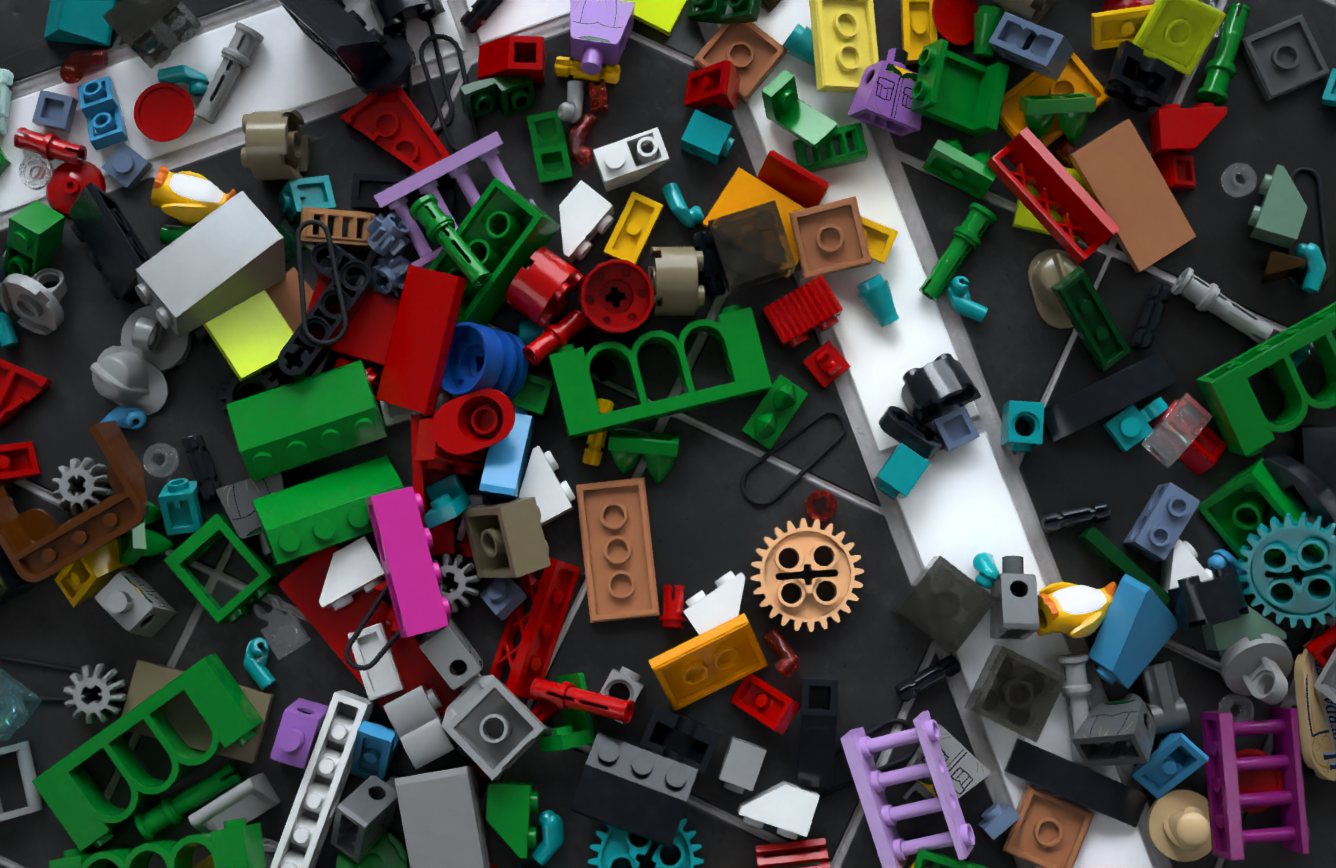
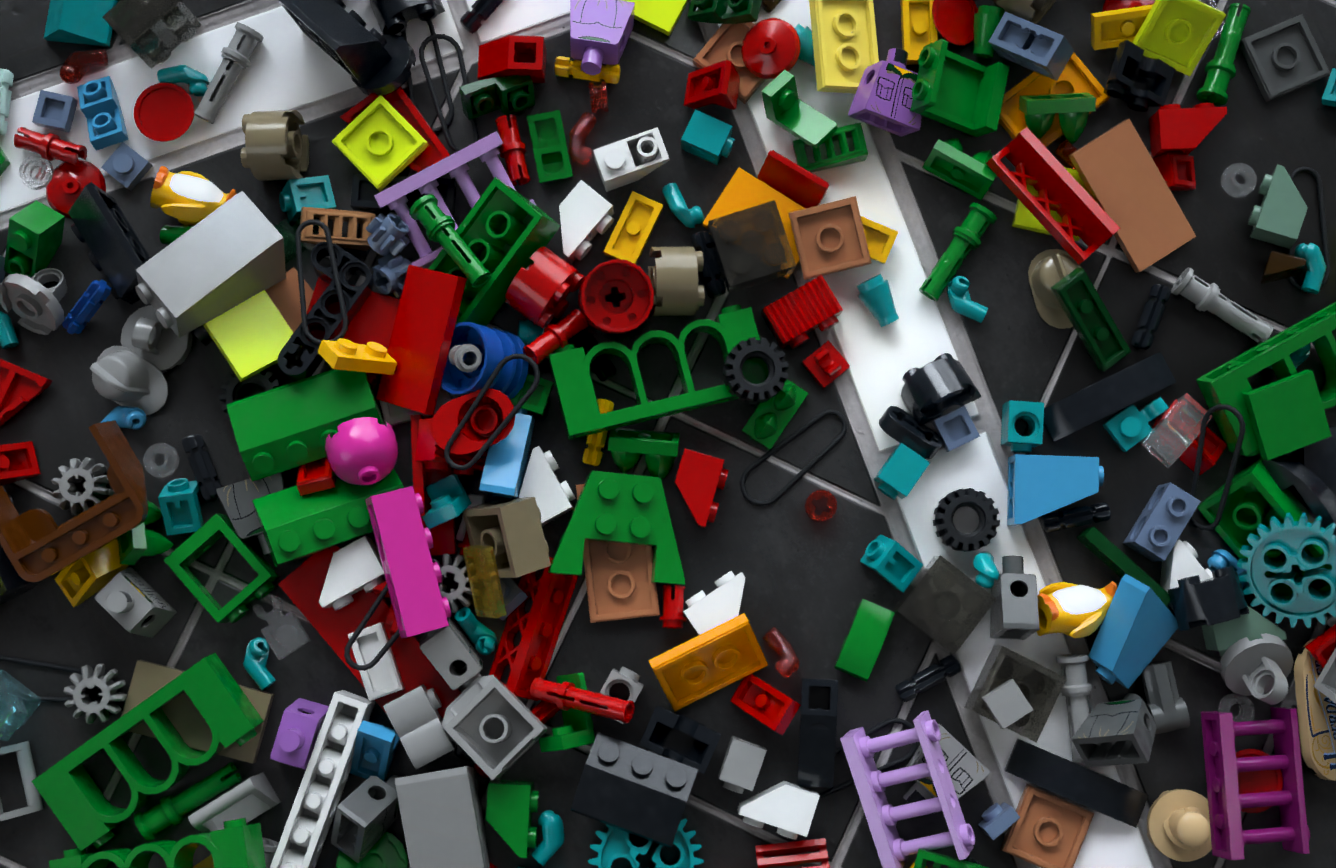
(86, 306): none -> blue axle
(315, 477): none -> red tile
(357, 357): none -> yellow plate
(362, 451): none -> dark pink cylinder
(380, 143): none -> neon yellow tile
(472, 360): none -> light grey pin
(476, 631): none -> teal arm
(477, 401): none -> black piece
(484, 581): none -> clear yellow tile
(512, 149): none -> red pin
(572, 109): light grey arm -> none
(621, 511): none -> green wing
(697, 482): none -> red slope
(755, 349): none -> black tyre
(770, 48): none -> red piece
(804, 543): light nougat gear -> none
(864, 640): none -> green slope
(891, 562): none -> teal bracket
(987, 520): none -> black tyre
(1007, 703): none -> light grey tile
(1048, 483): none -> dark azure slope
(1169, 764): dark azure slope -> none
(1231, 469): none -> black piece
(1287, 414): none -> green tile

